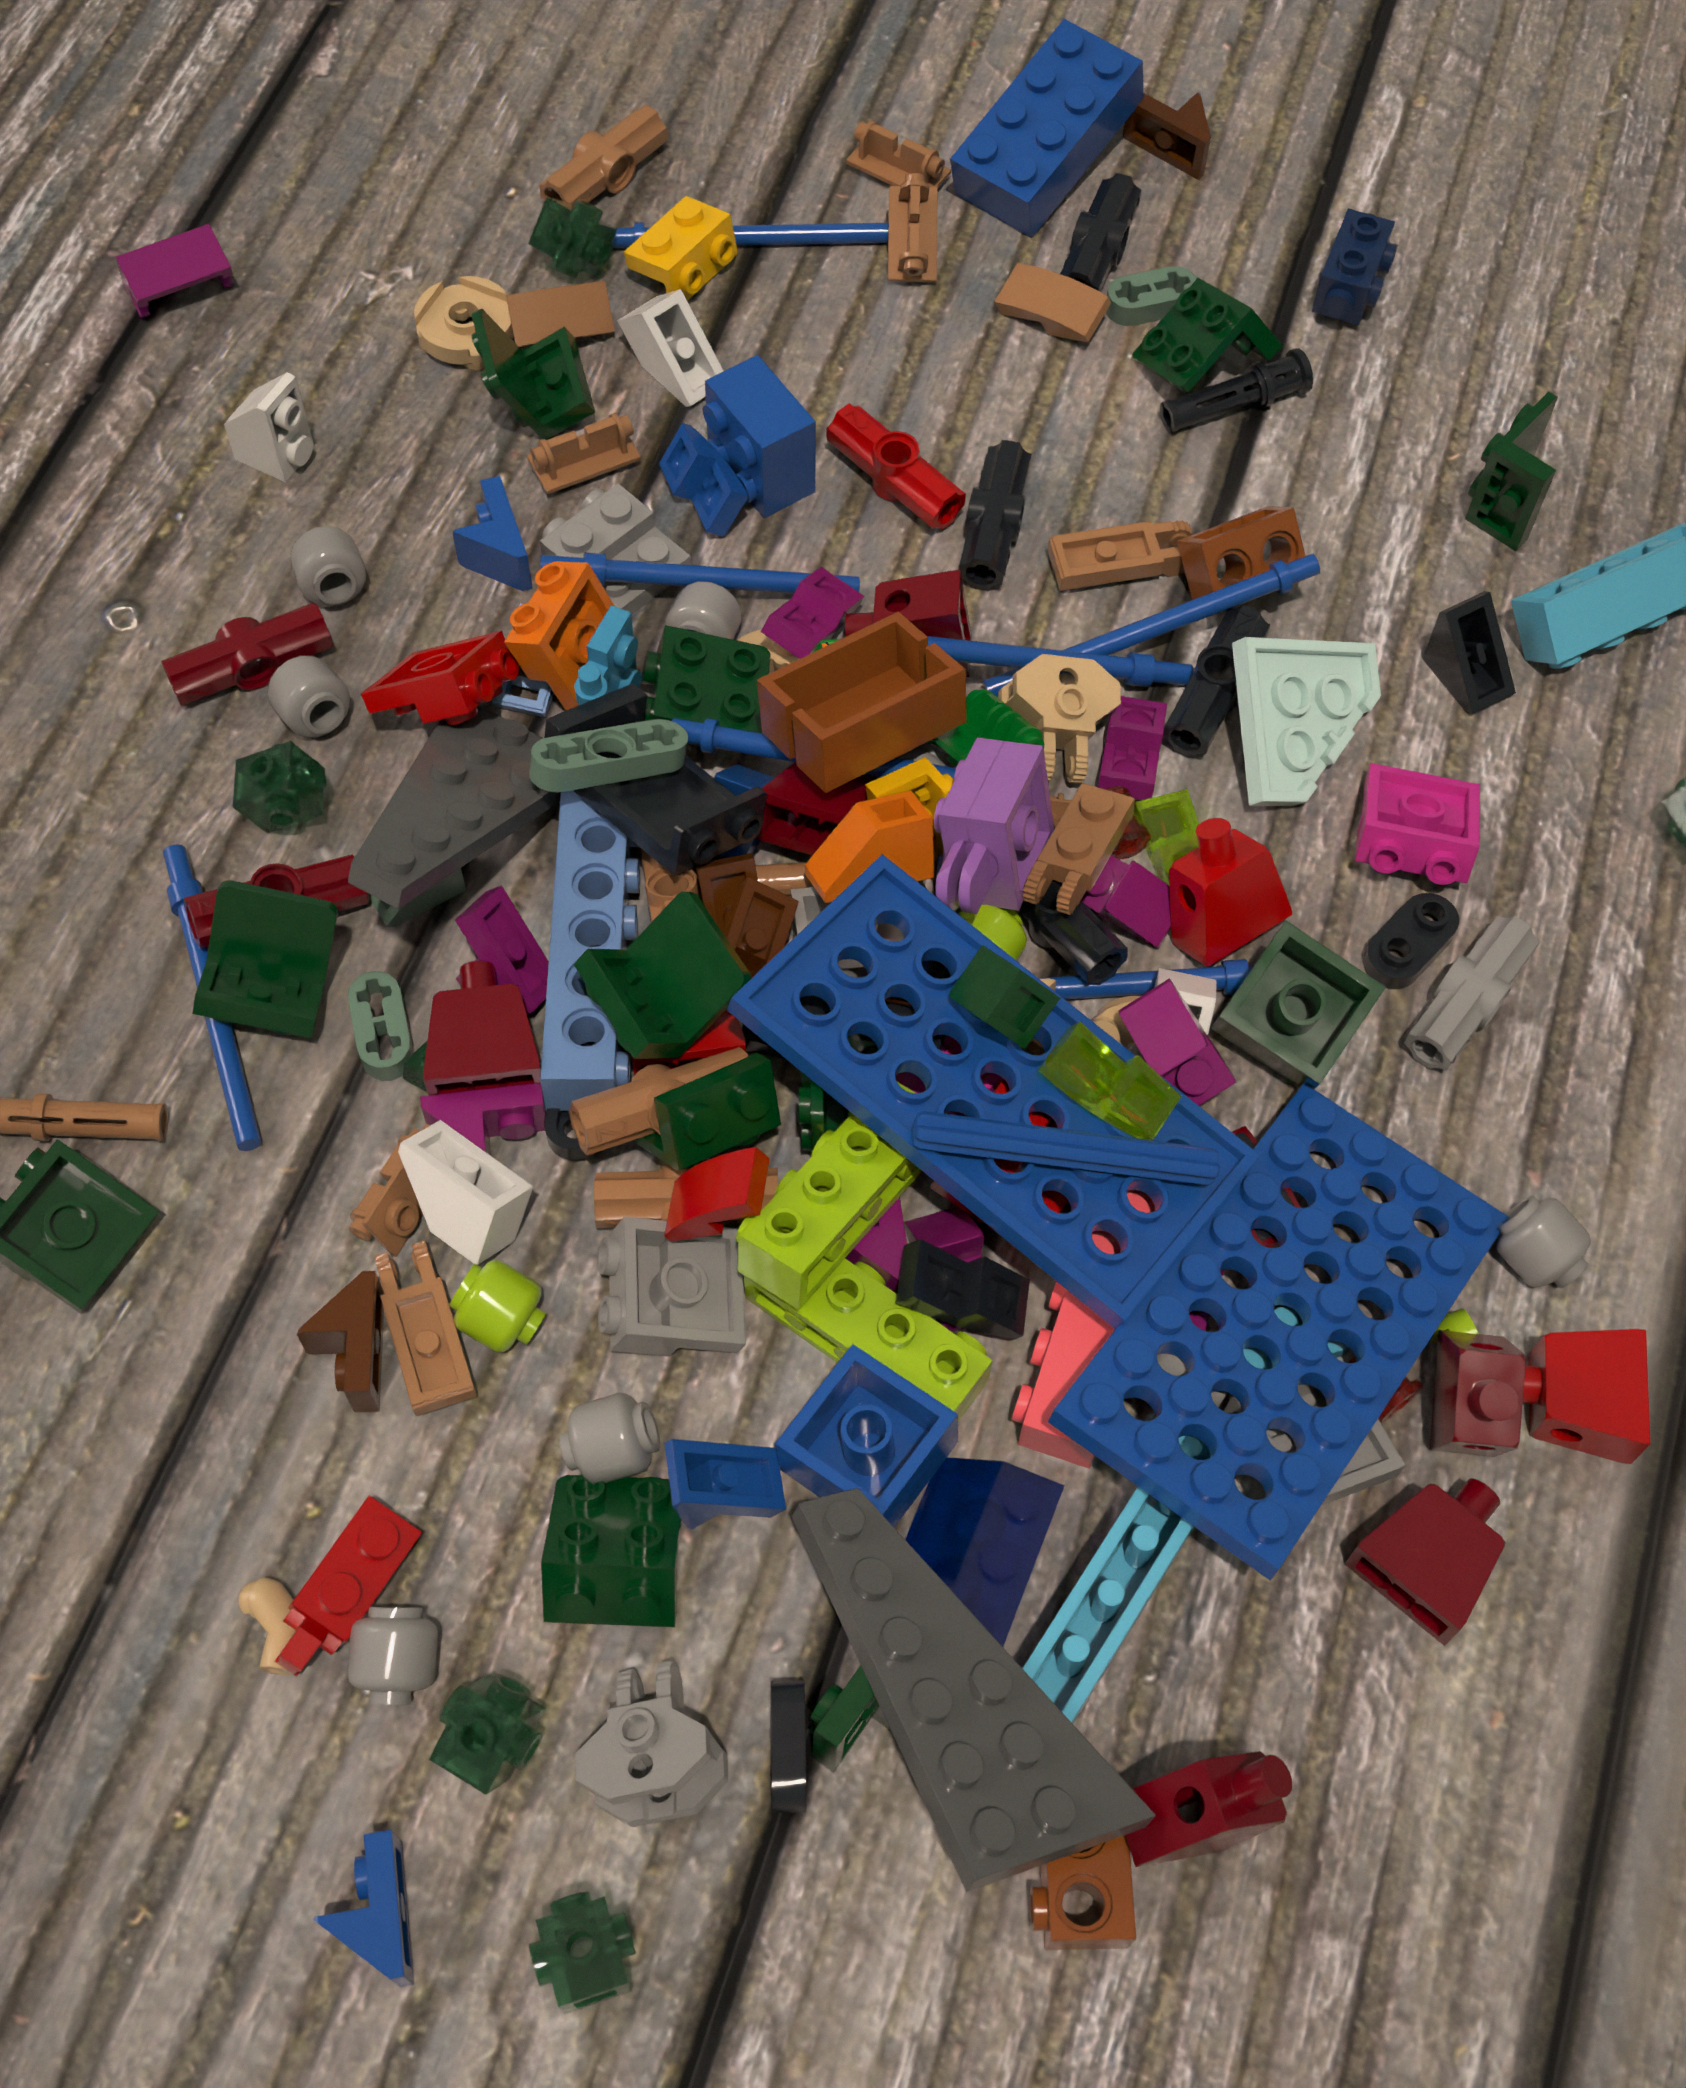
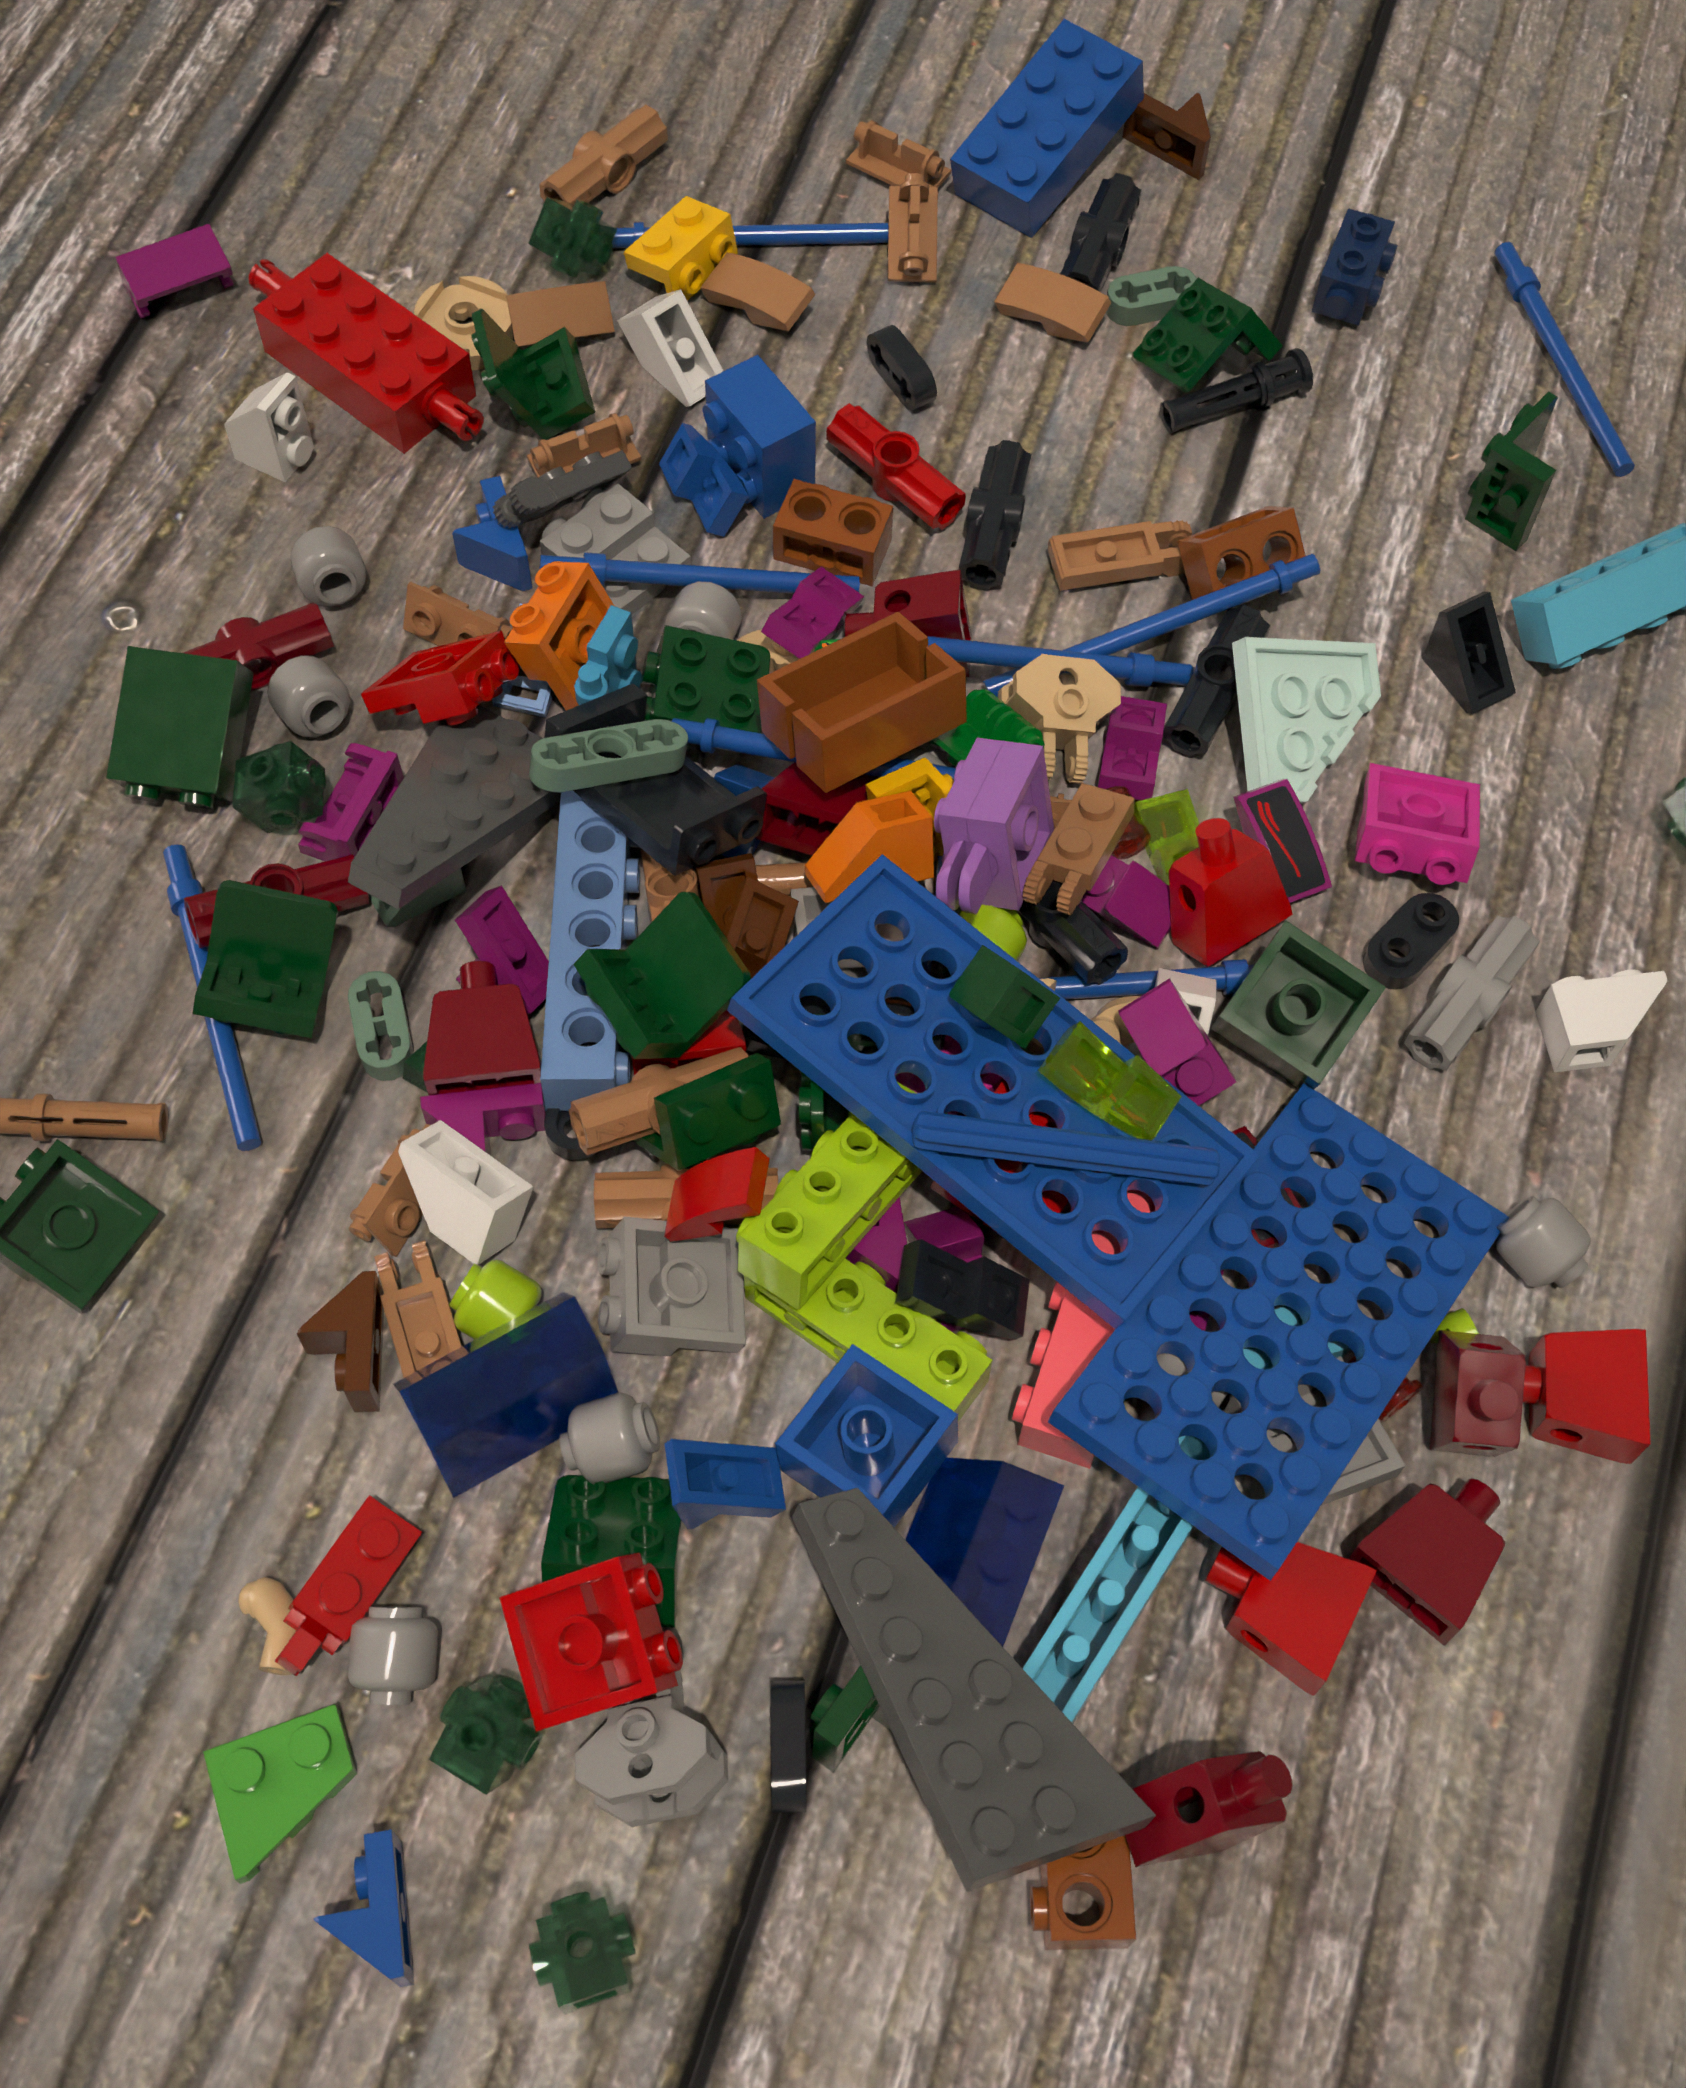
(179, 726): none -> dark green brick
(275, 1782): none -> bright green wing
(353, 804): none -> magenta hinge
(365, 352): none -> red brick
(446, 619): none -> medium nougat hinge
(506, 1392): none -> clear blue slope
(557, 489): none -> dark grey hinge
(591, 1640): none -> red plate
(764, 292): none -> medium nougat slope
(832, 531): none -> dark orange brick
(901, 367): none -> black beam
(1280, 824): none -> black slope
(1298, 1615): none -> red torso
(1525, 288): none -> blue bar
(1593, 1018): none -> white slope

